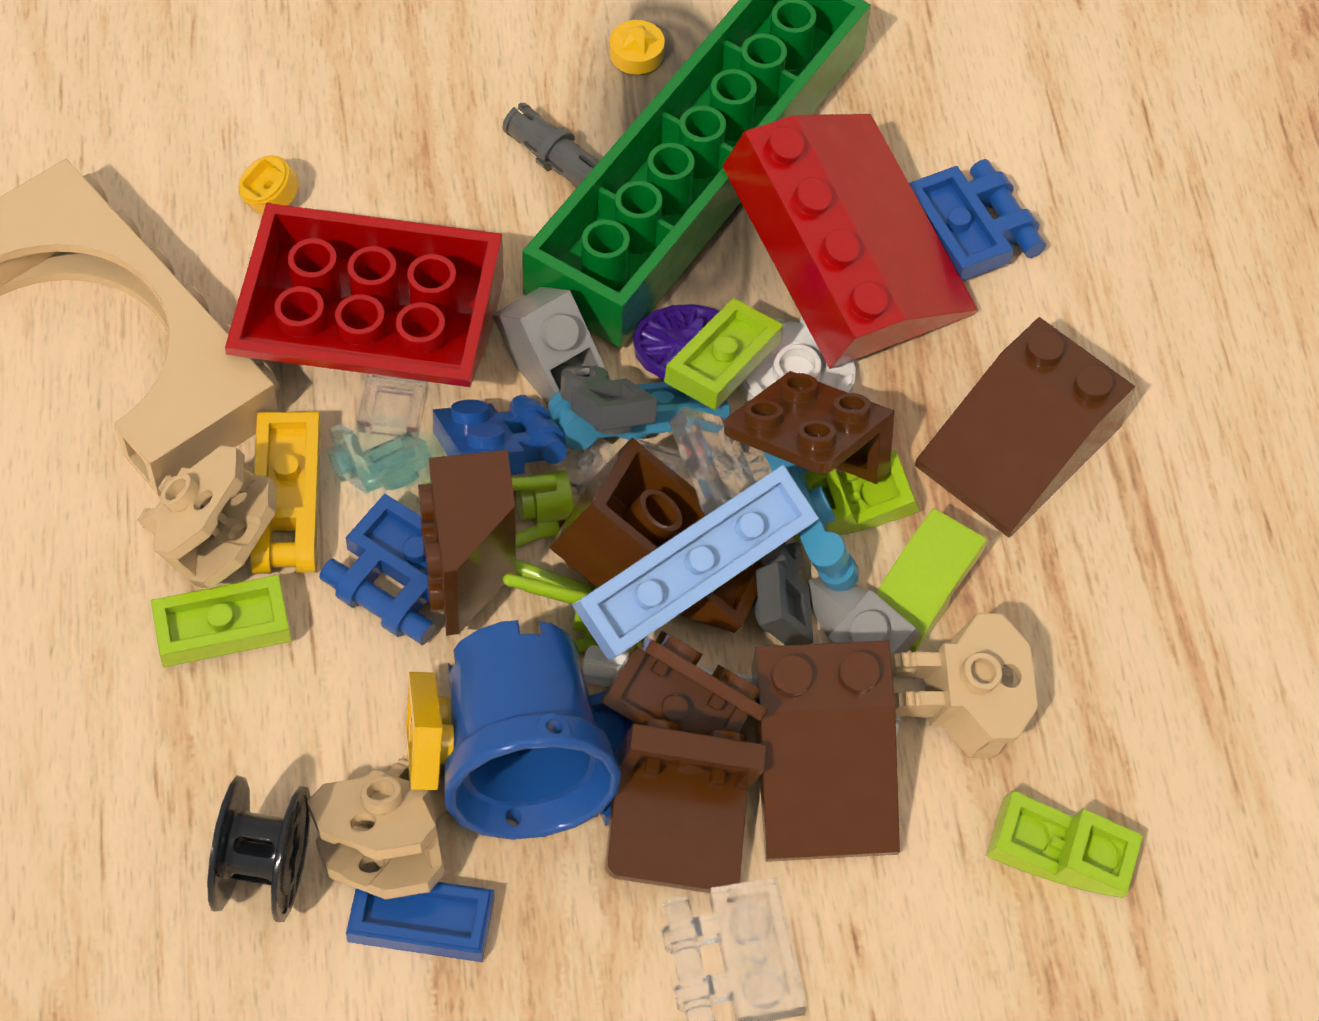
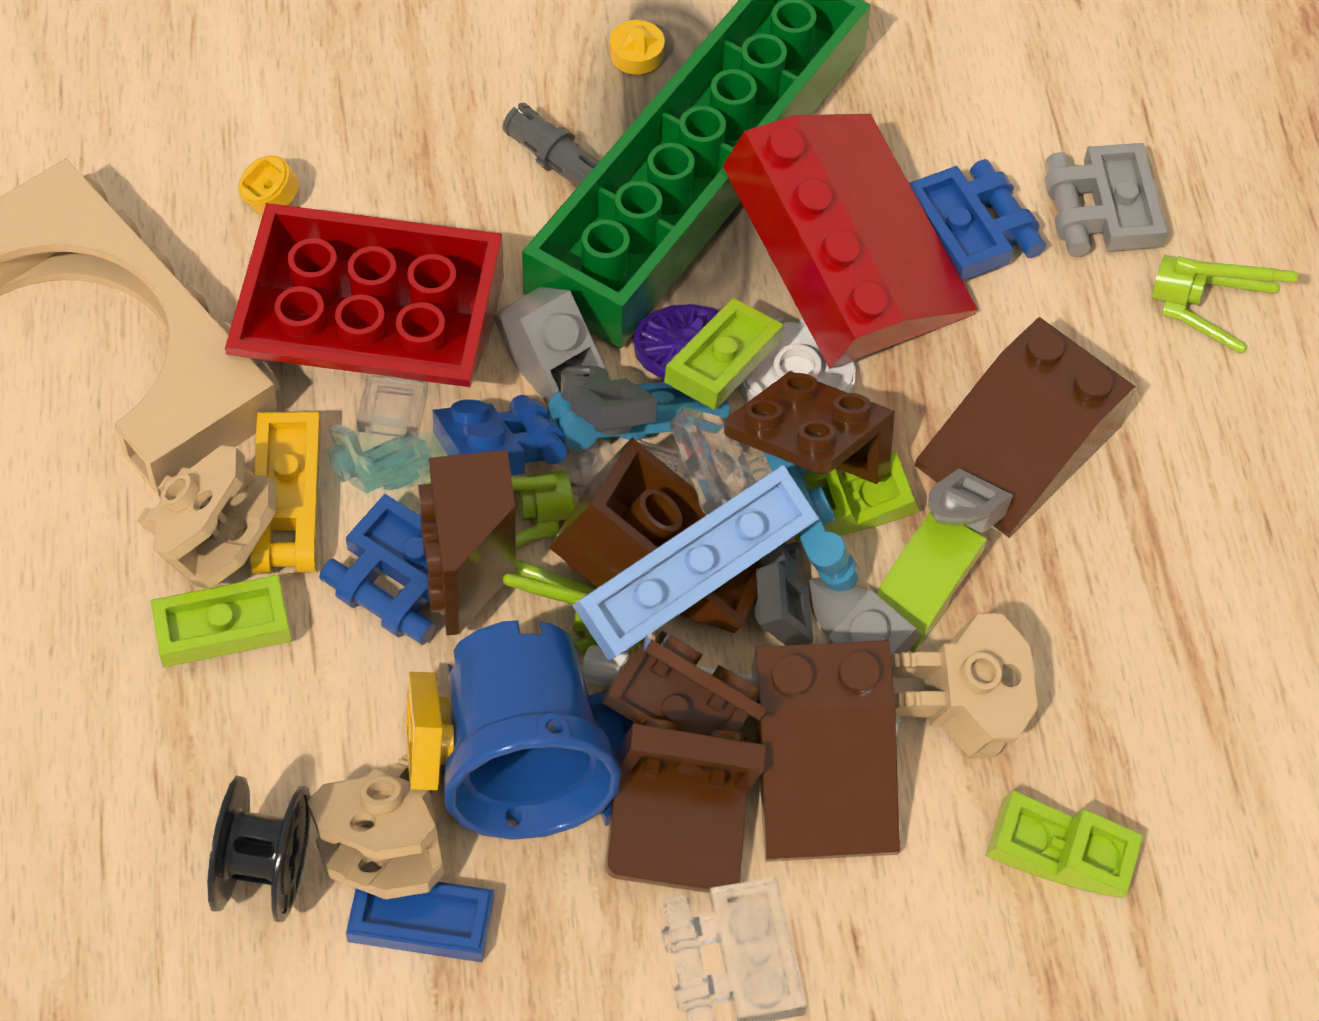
(968, 501): none -> light grey plate
(1123, 196): none -> light grey plate
(1184, 281): none -> lime plant

